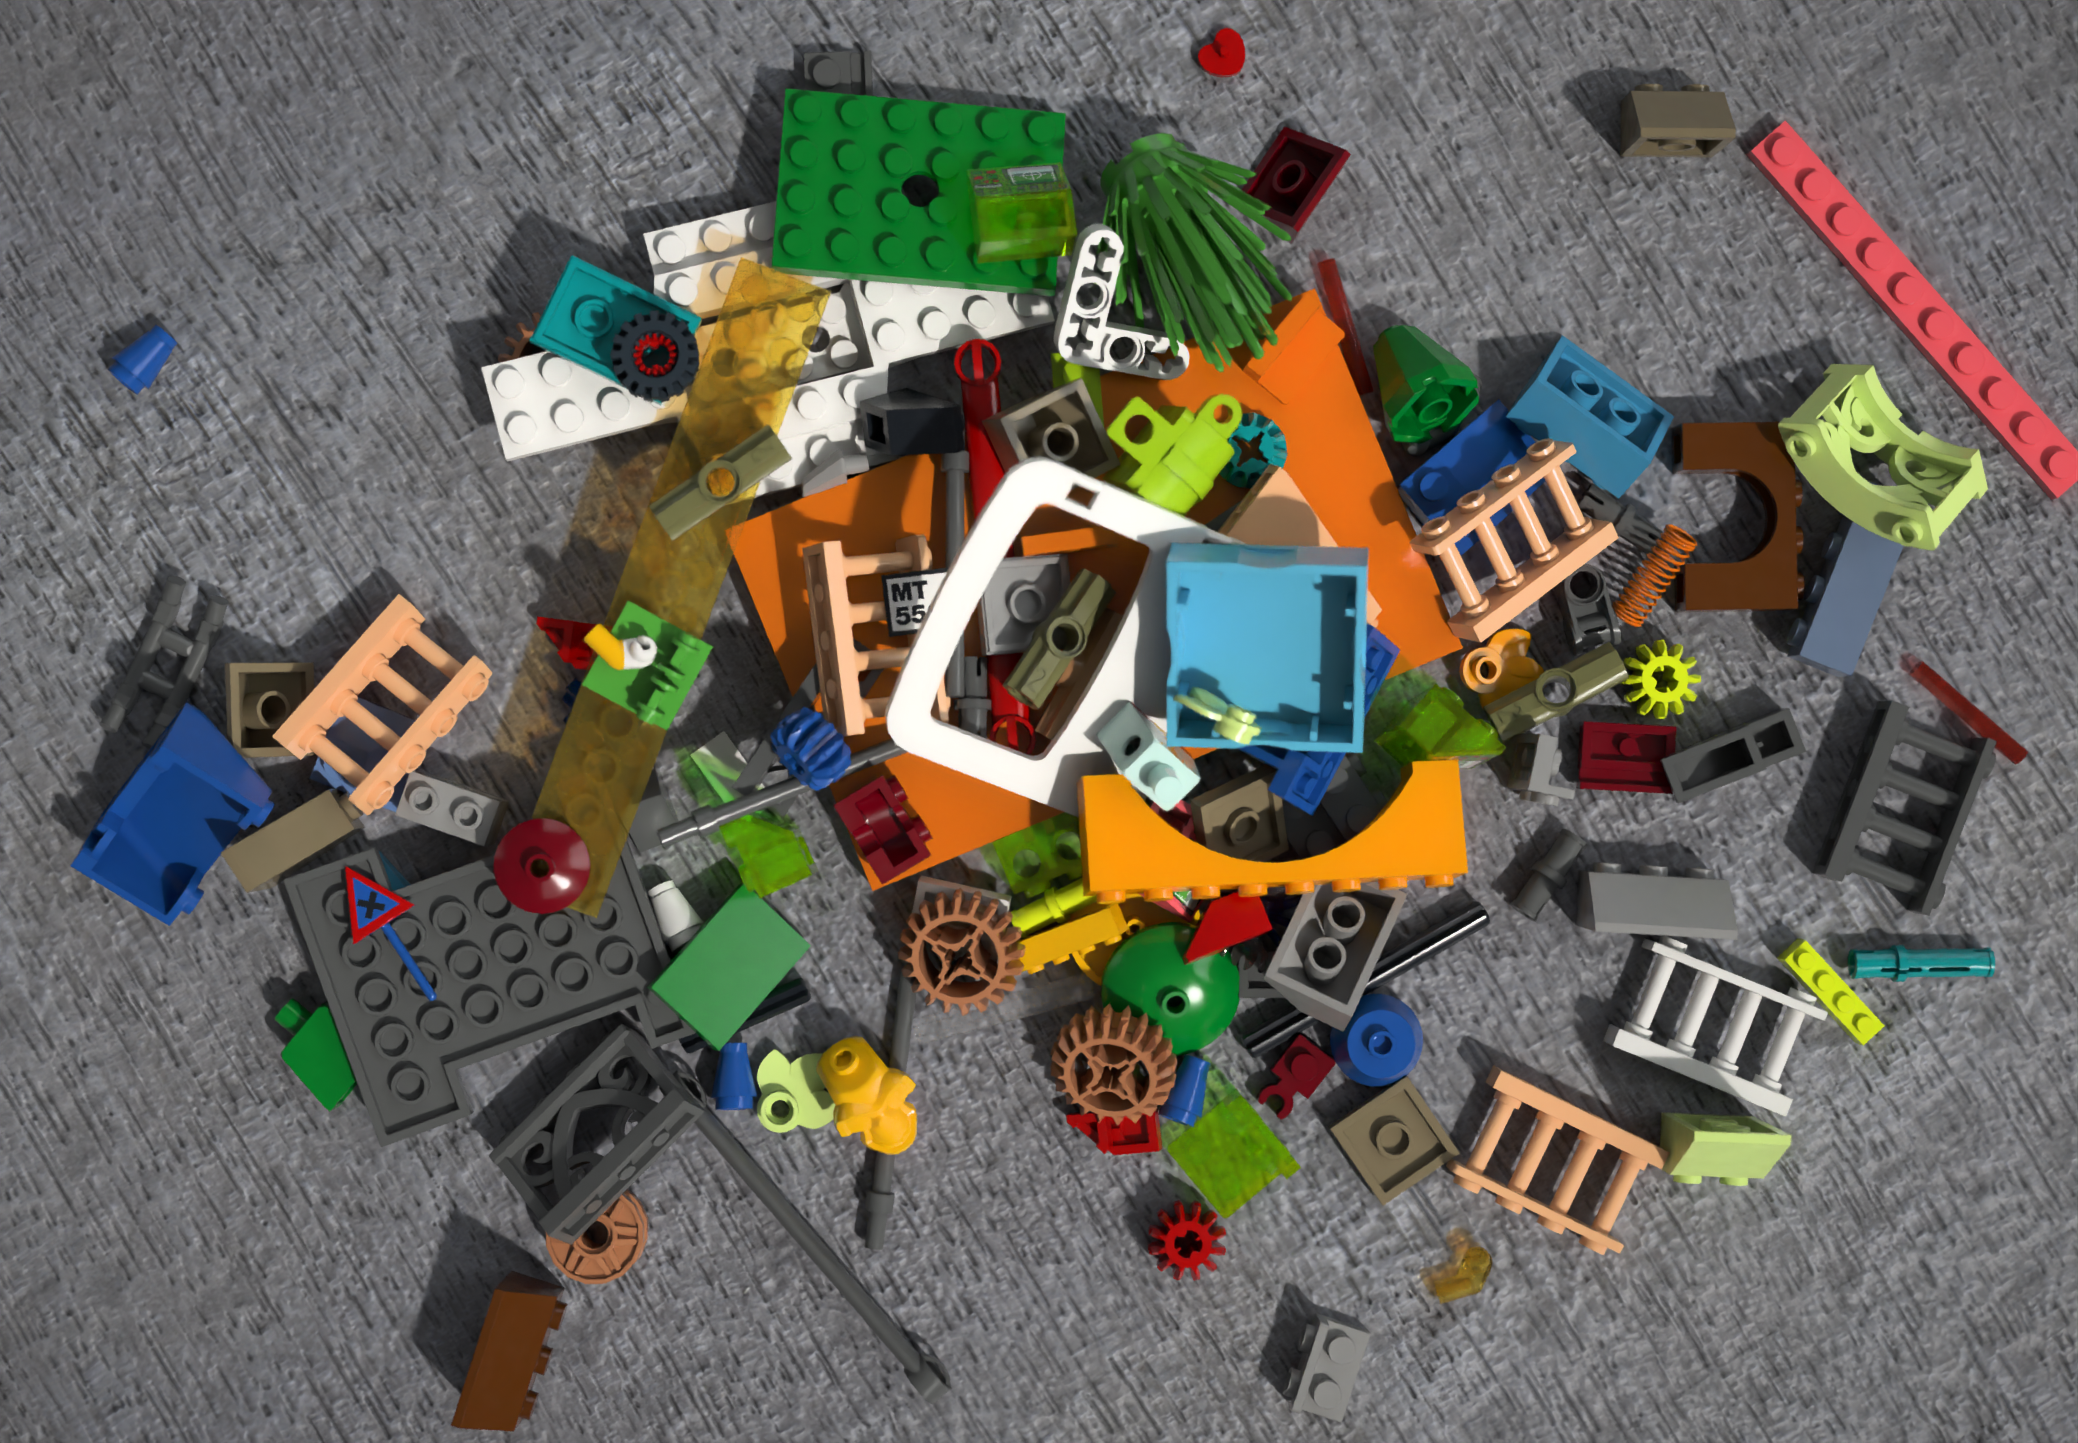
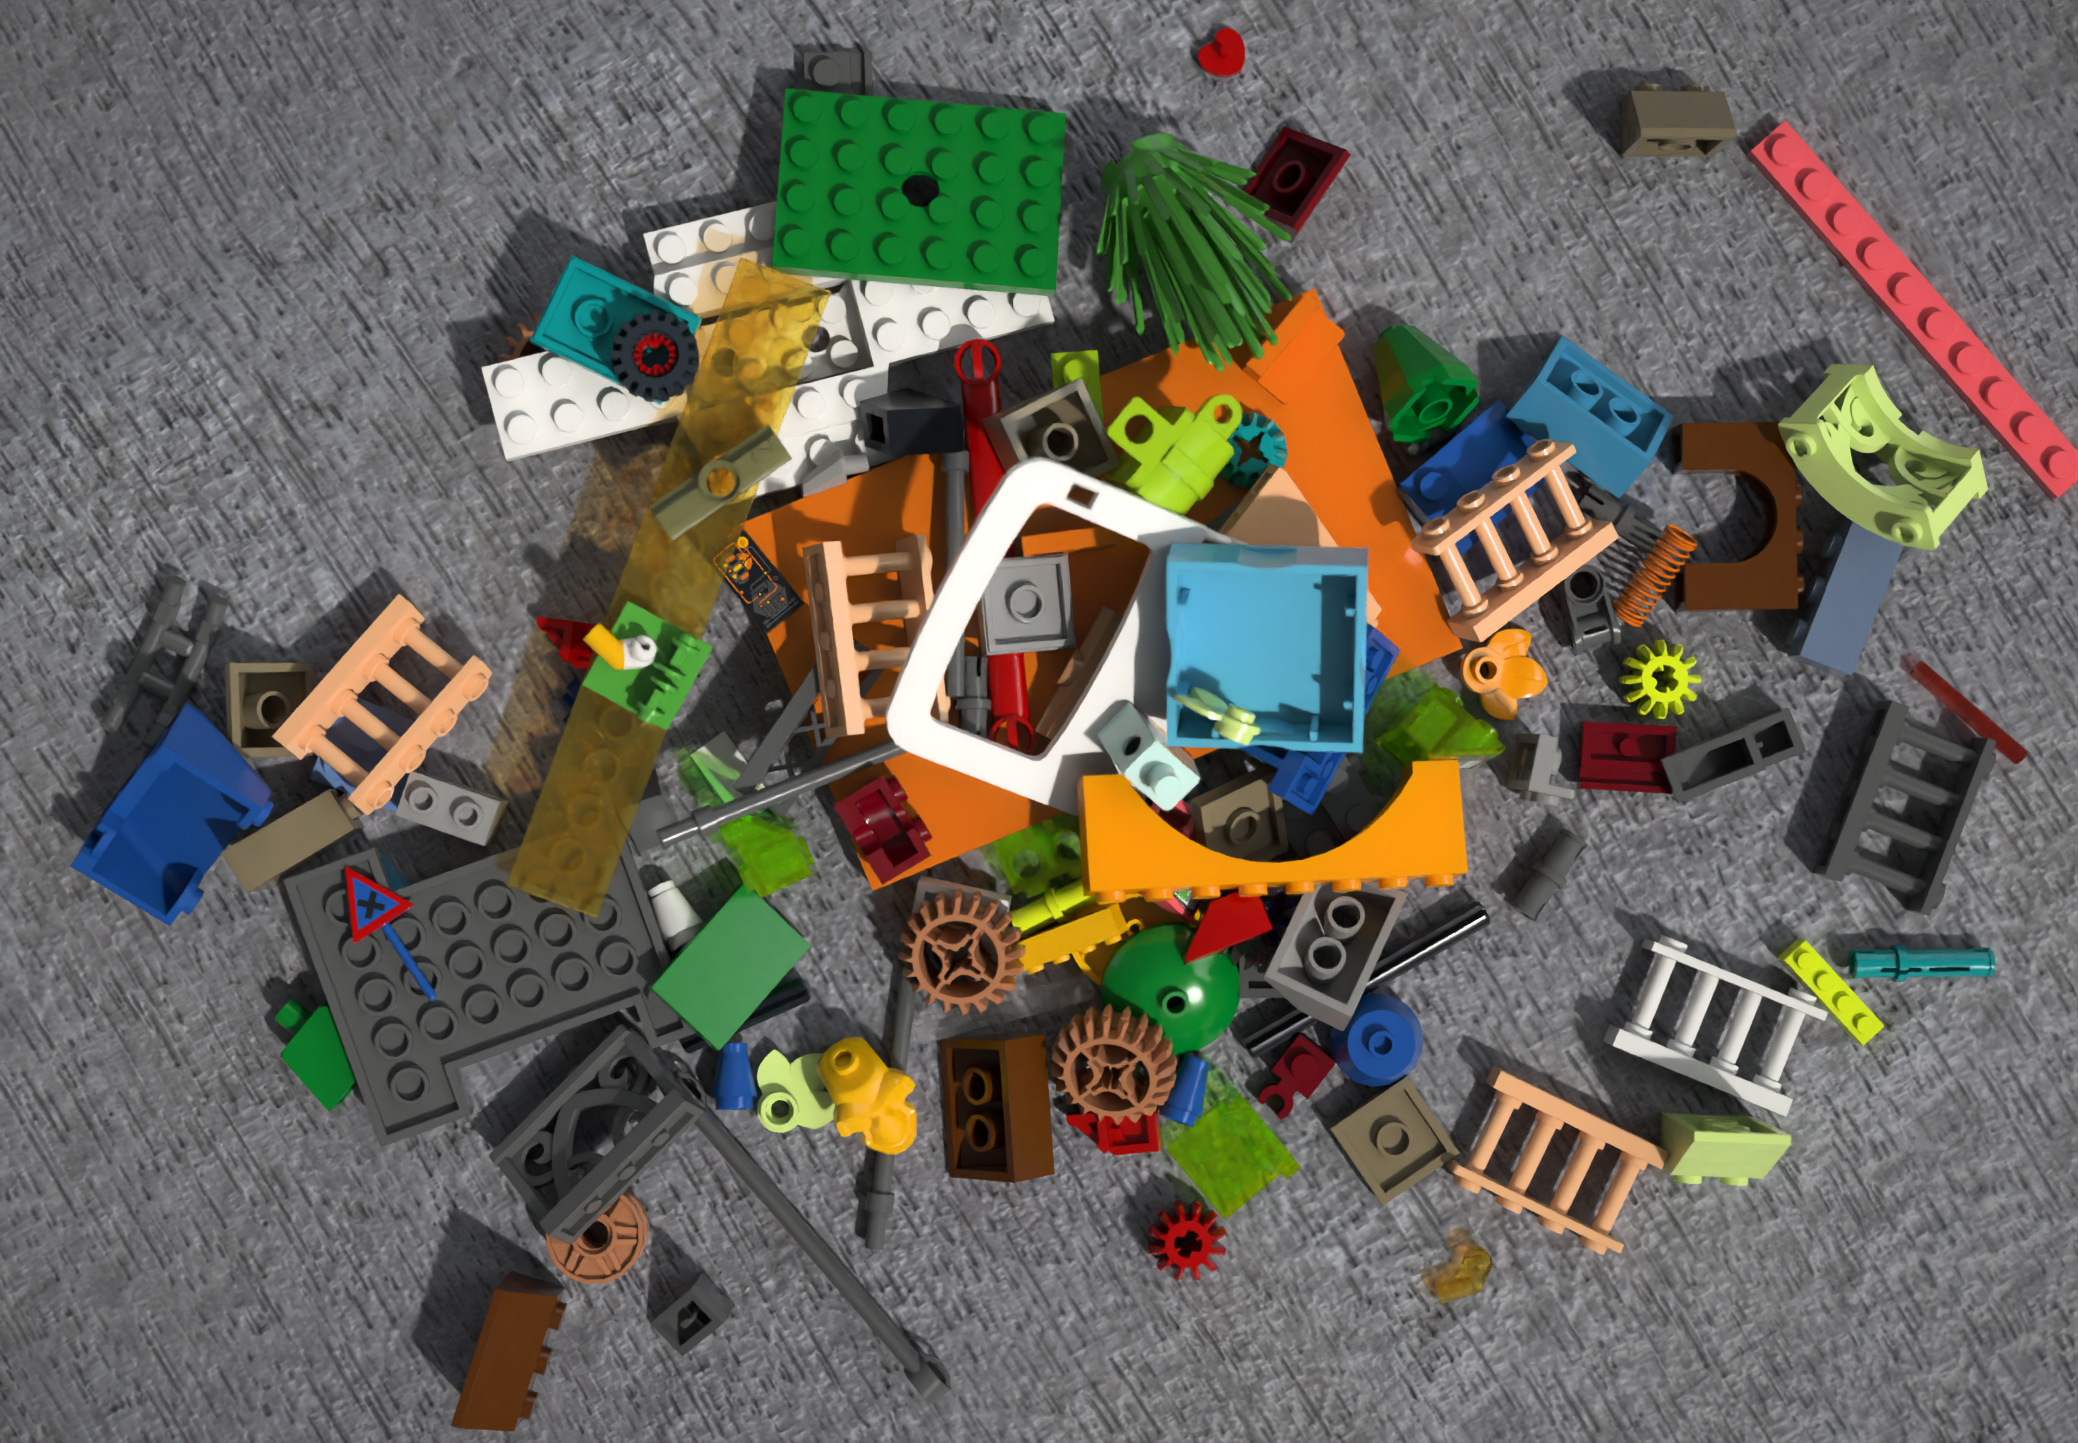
(143, 359): blue cone -> none
(556, 845): dark red dish -> none
(693, 1314): none -> dark grey slope
(761, 585): none -> tile
(811, 748): blue gear -> none
(908, 598): sticker -> none
(997, 1107): none -> reddish brown slope
(1021, 212): clear neon green slope -> none
(1076, 616): olive piece -> none
(1101, 332): white beam -> none
(1326, 1367): light grey bracket -> none
(1343, 319): clear red bar -> none
(1582, 678): olive piece -> none
(1655, 902): light grey slope -> none

